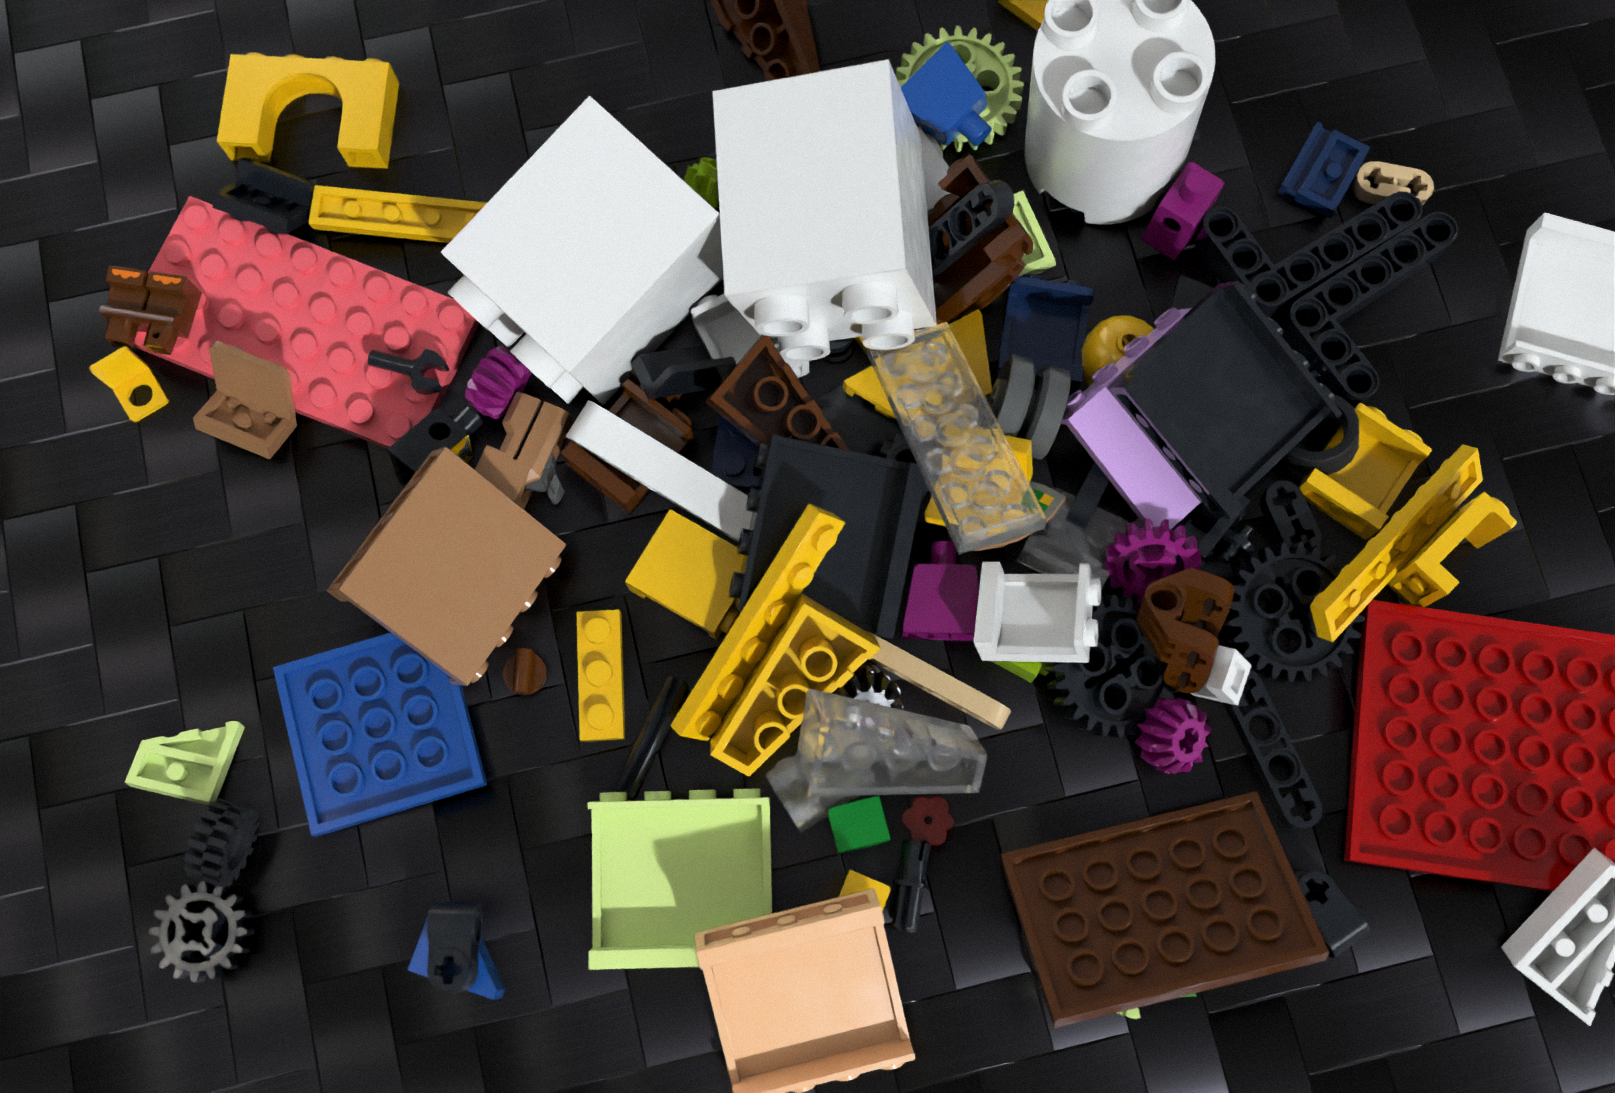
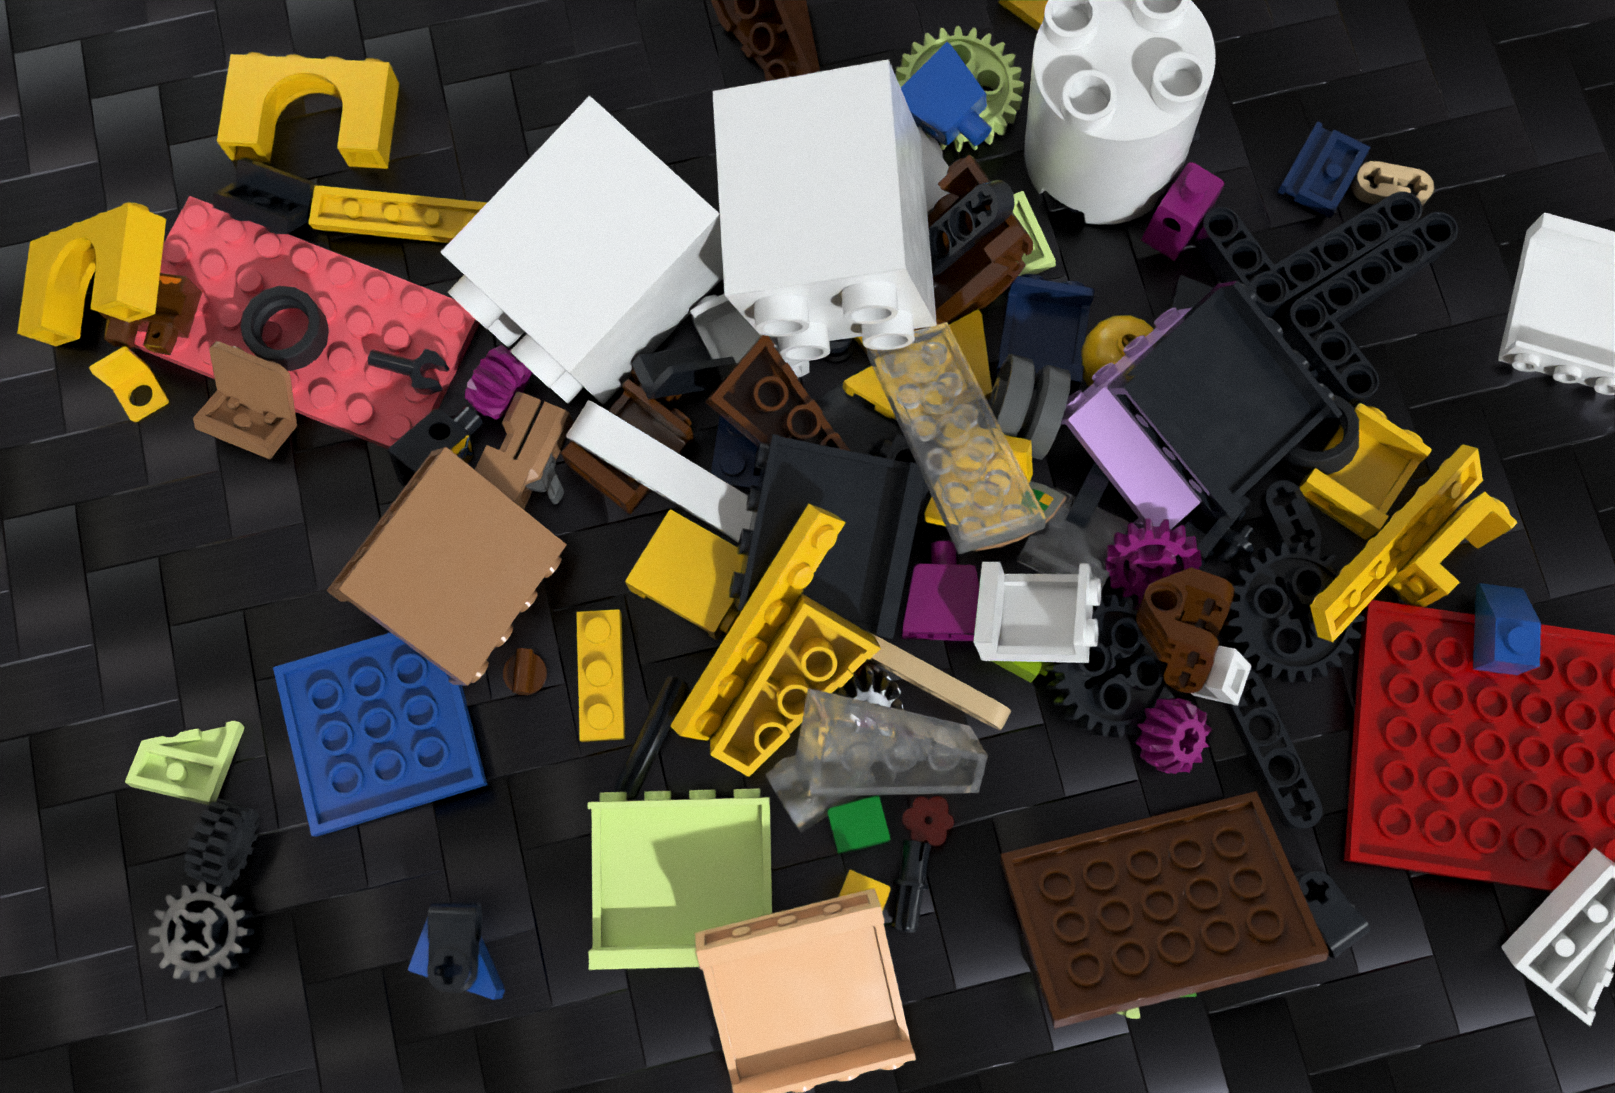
(118, 246): none -> yellow arch
(269, 303): none -> black tyre
(704, 180): lime gear -> none
(1505, 631): none -> blue slope

